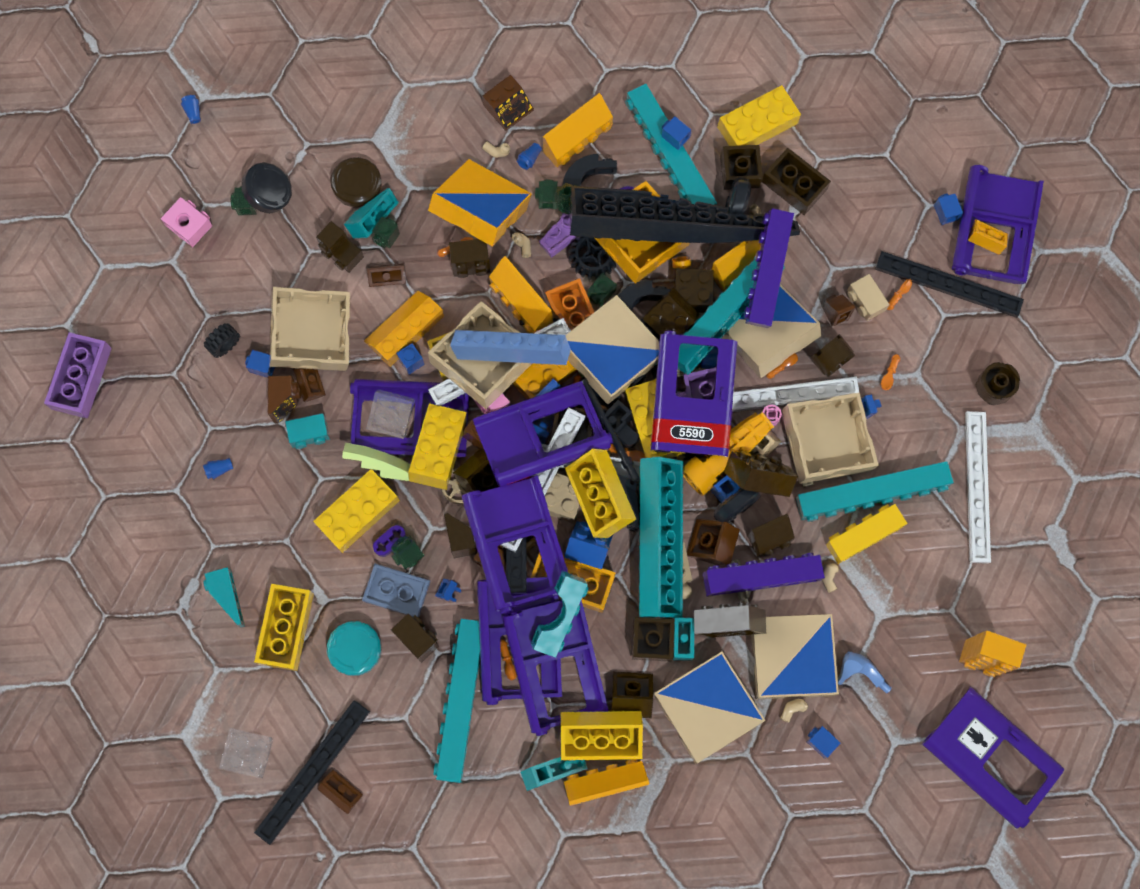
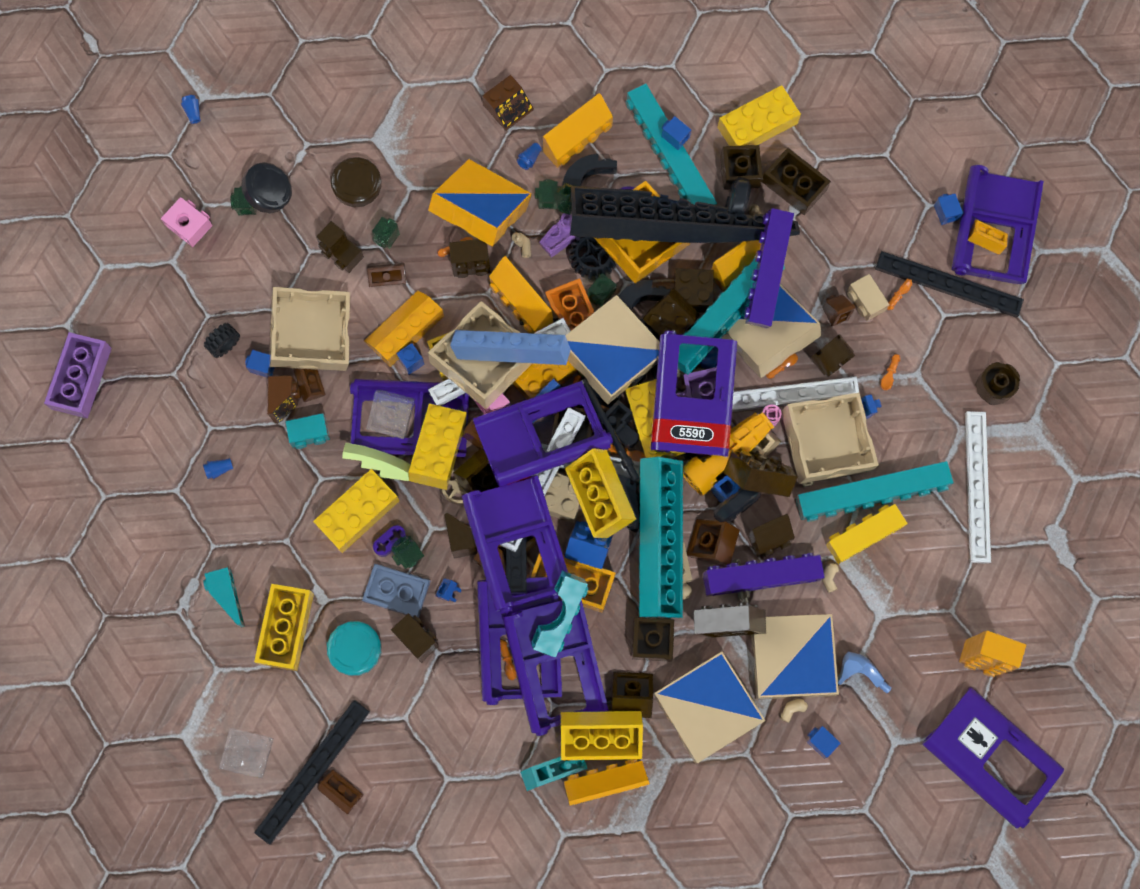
(365, 219): teal slope -> none
(460, 703): teal brick -> none
(497, 152): tan arm -> none
(542, 432): blue tile -> none
(681, 262): light orange tile -> none
(683, 639): teal brick -> none

